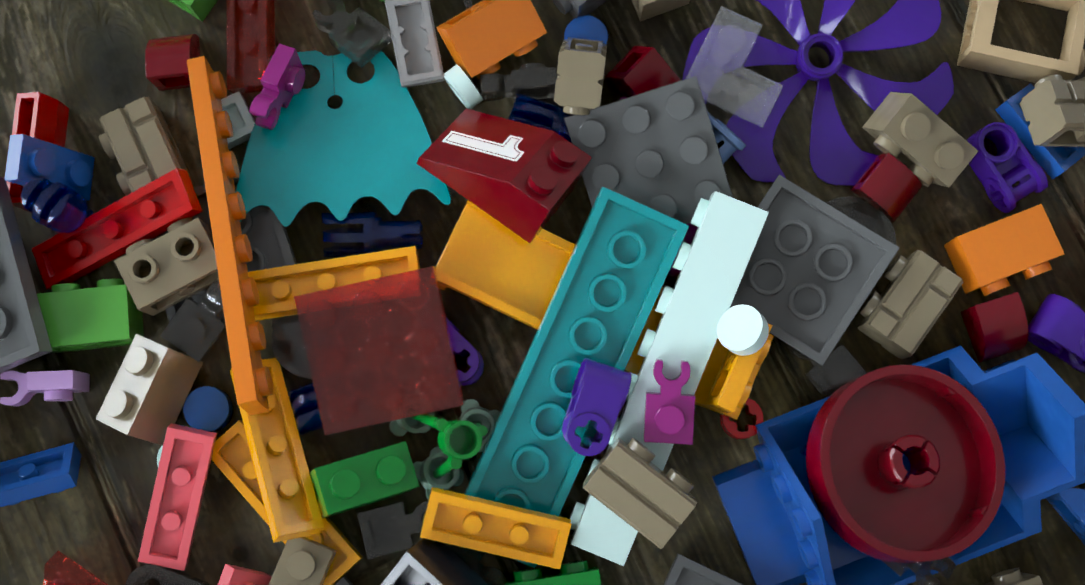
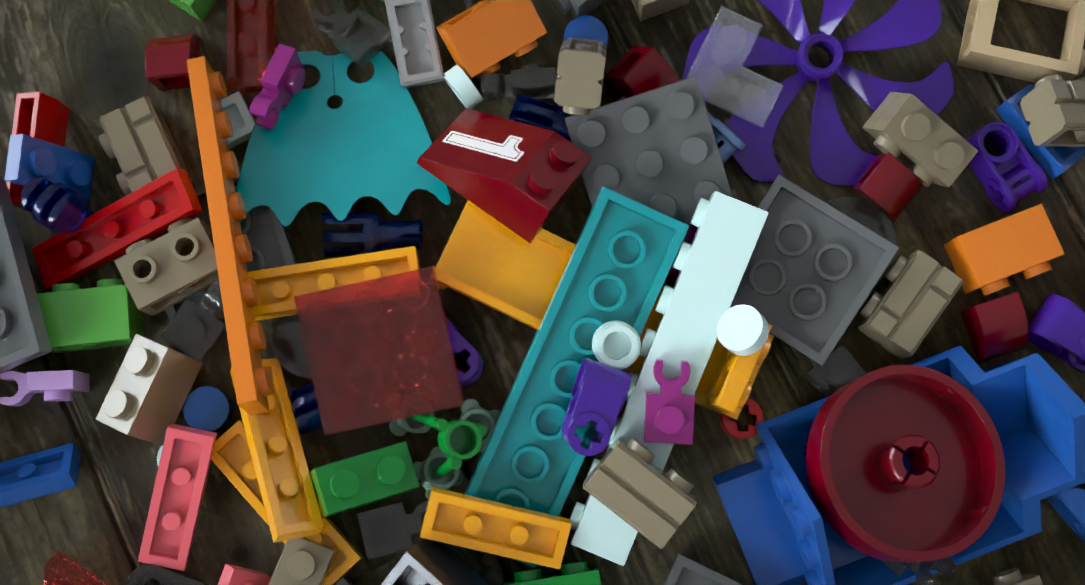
(616, 344): none -> light aqua tile

